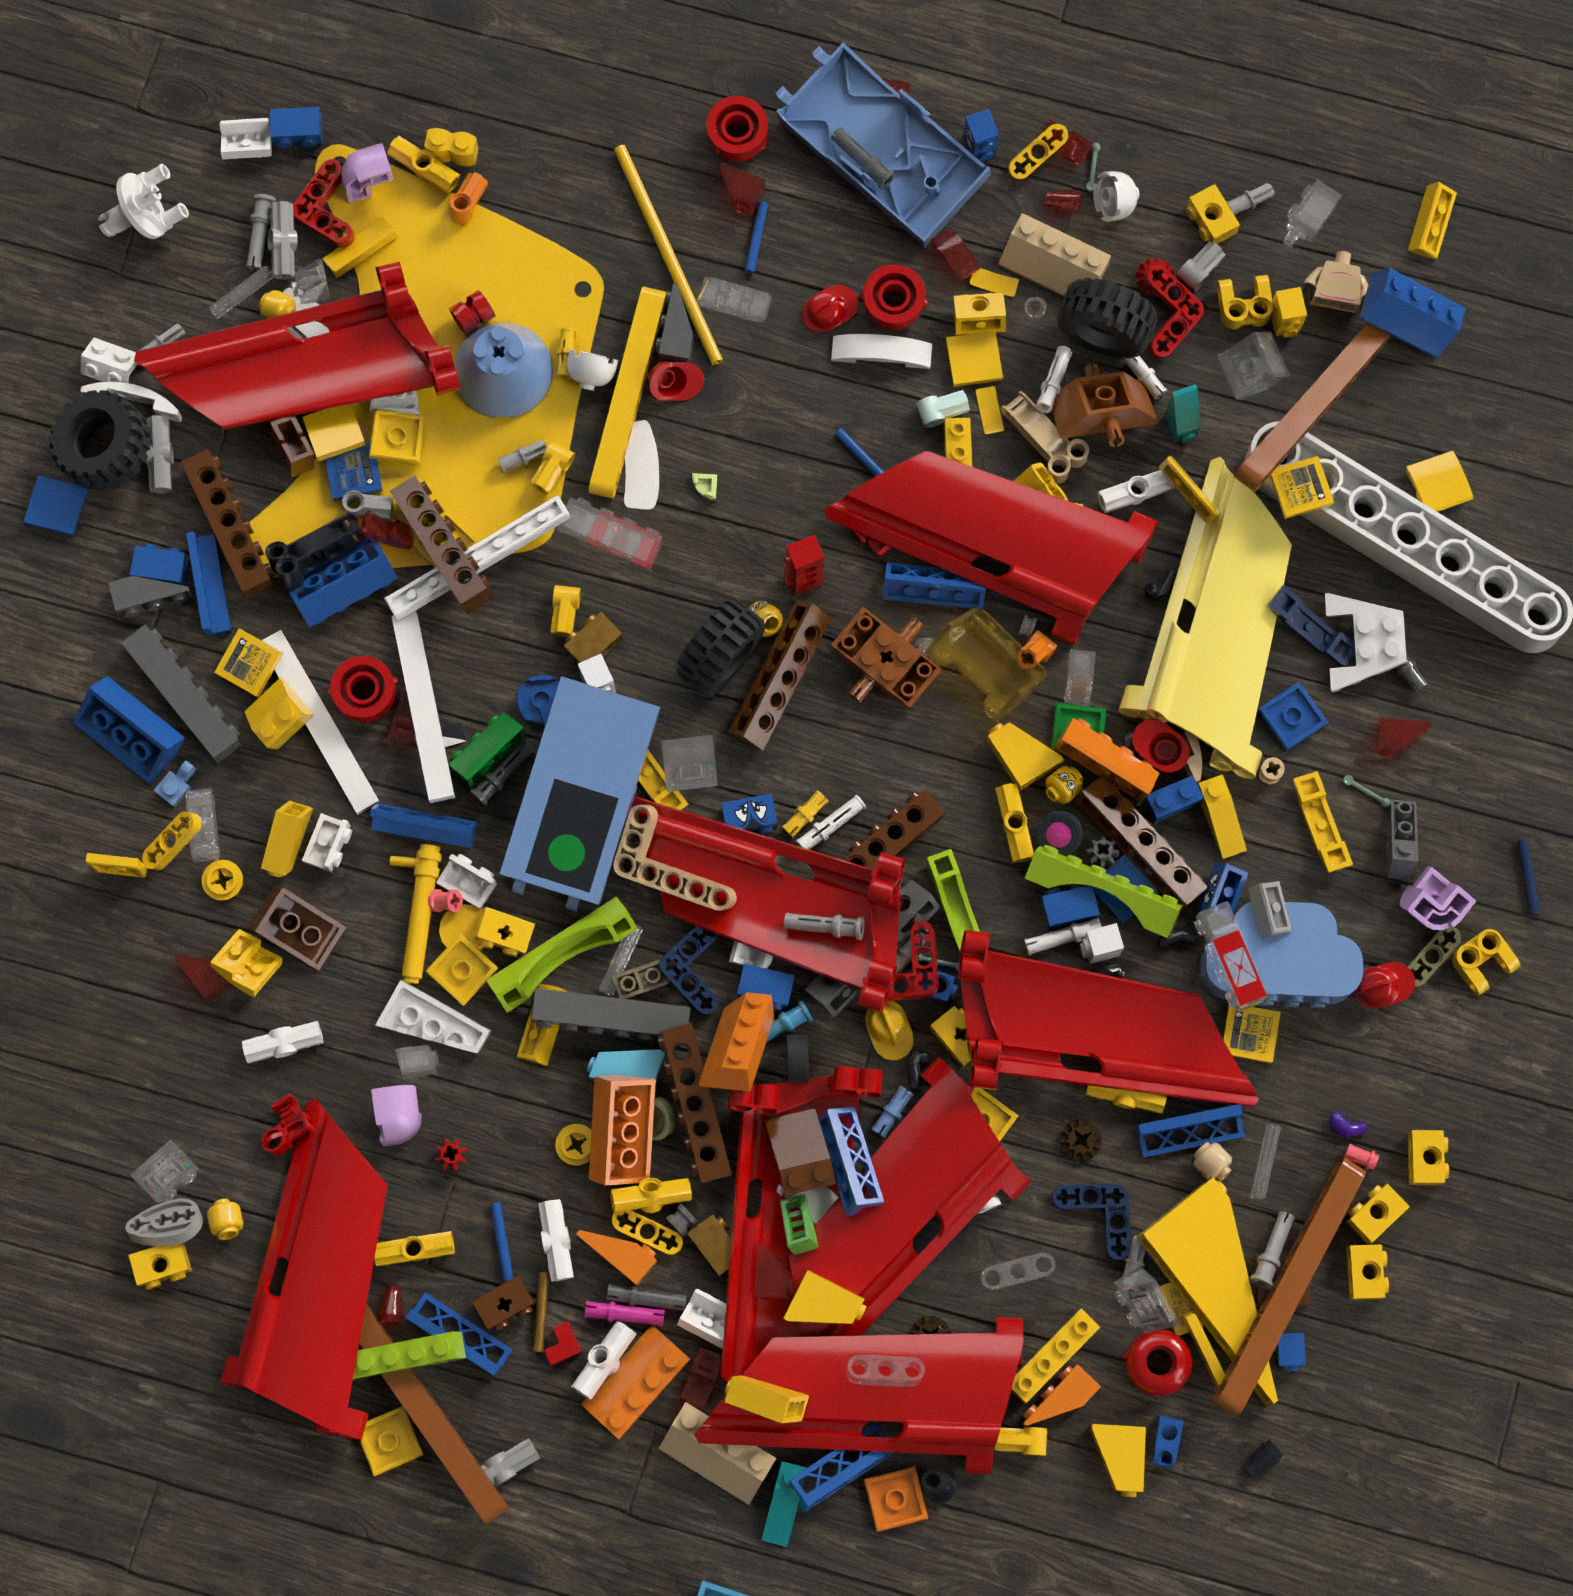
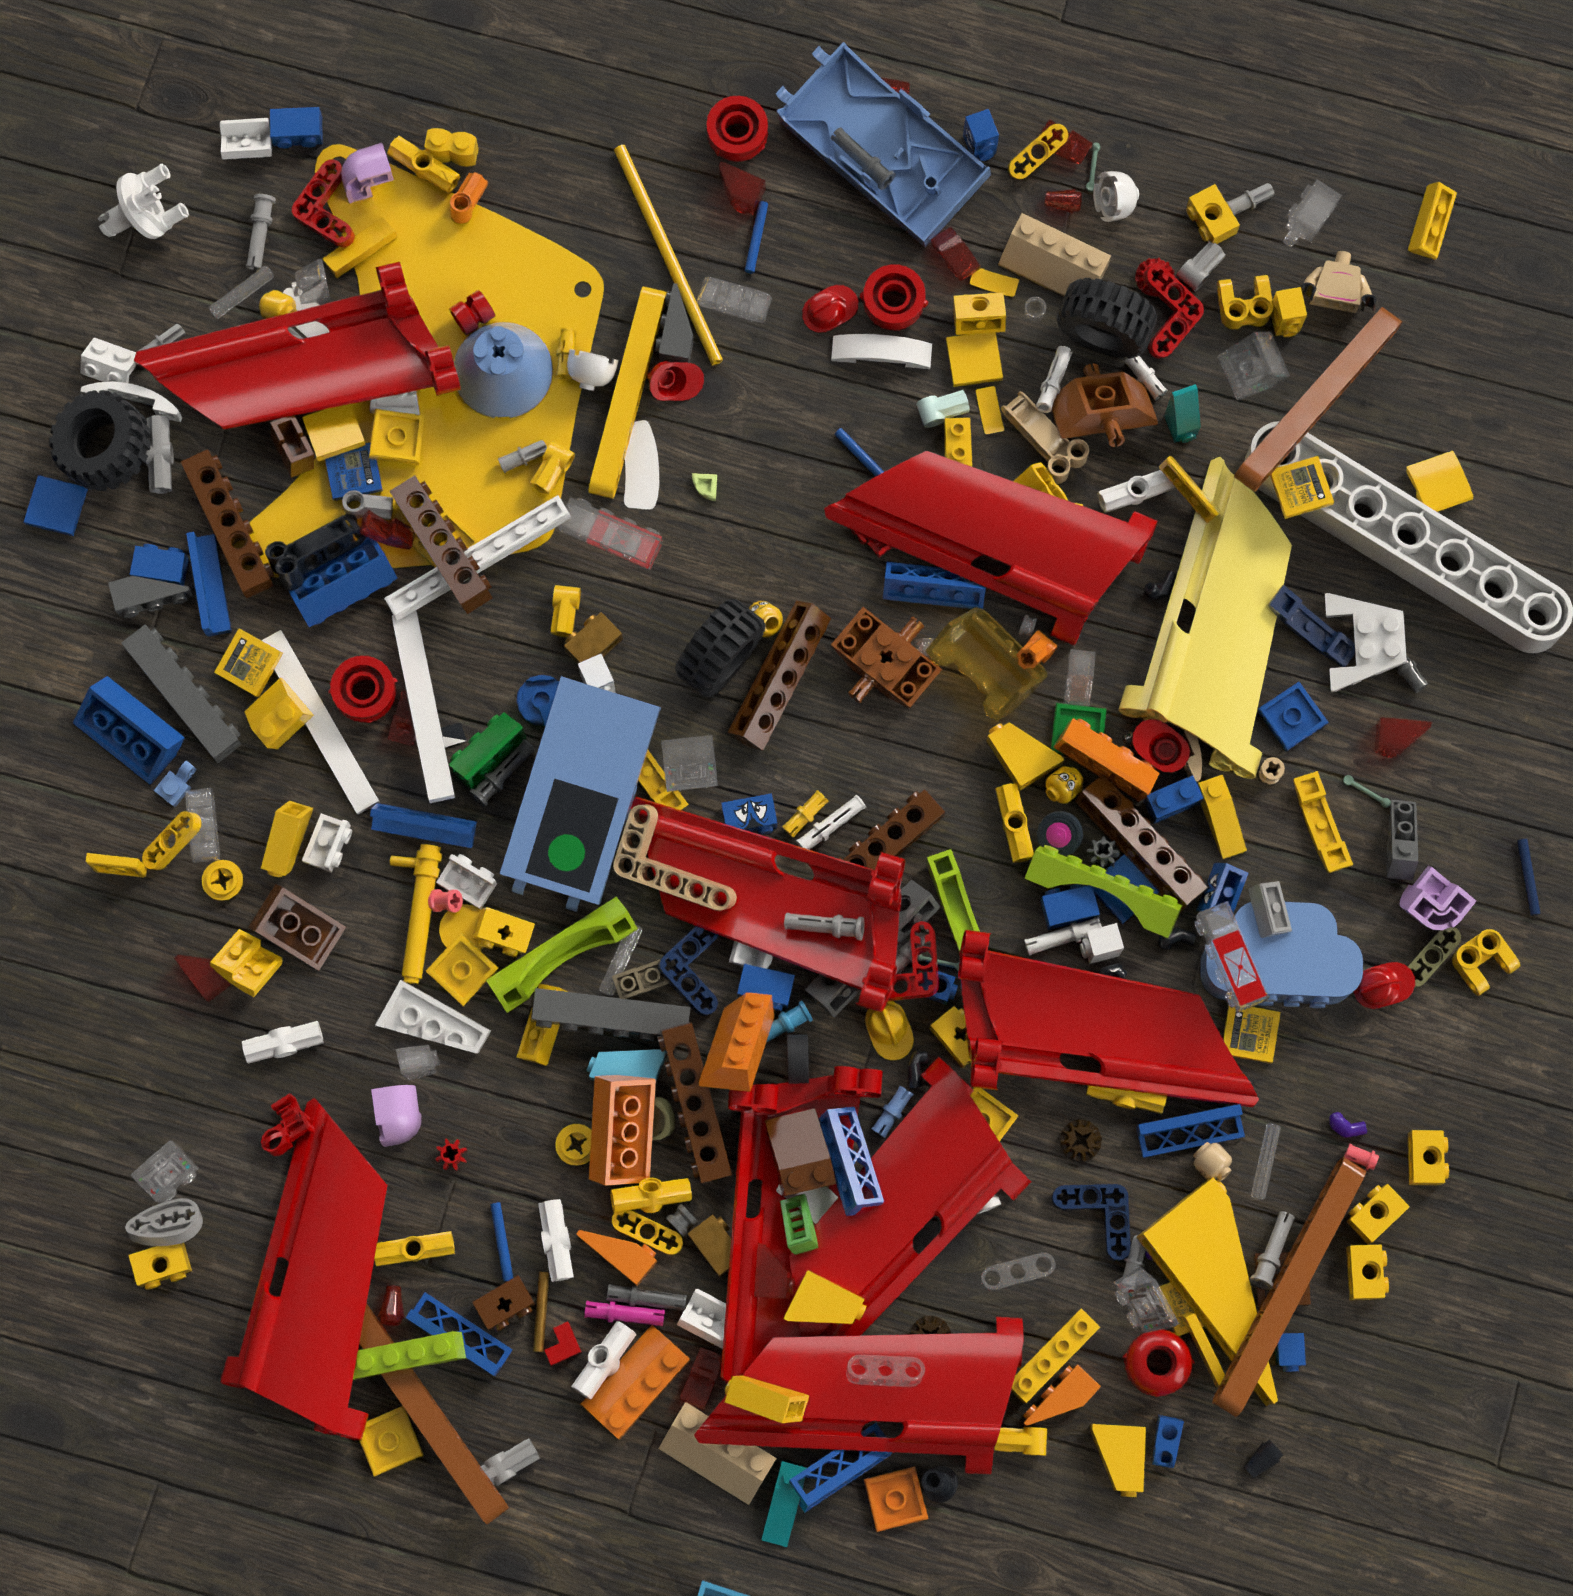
(225, 1219): yellow head -> none
(282, 240): light grey piece -> none
(803, 565): red brick -> none
(1411, 312): blue slope -> none

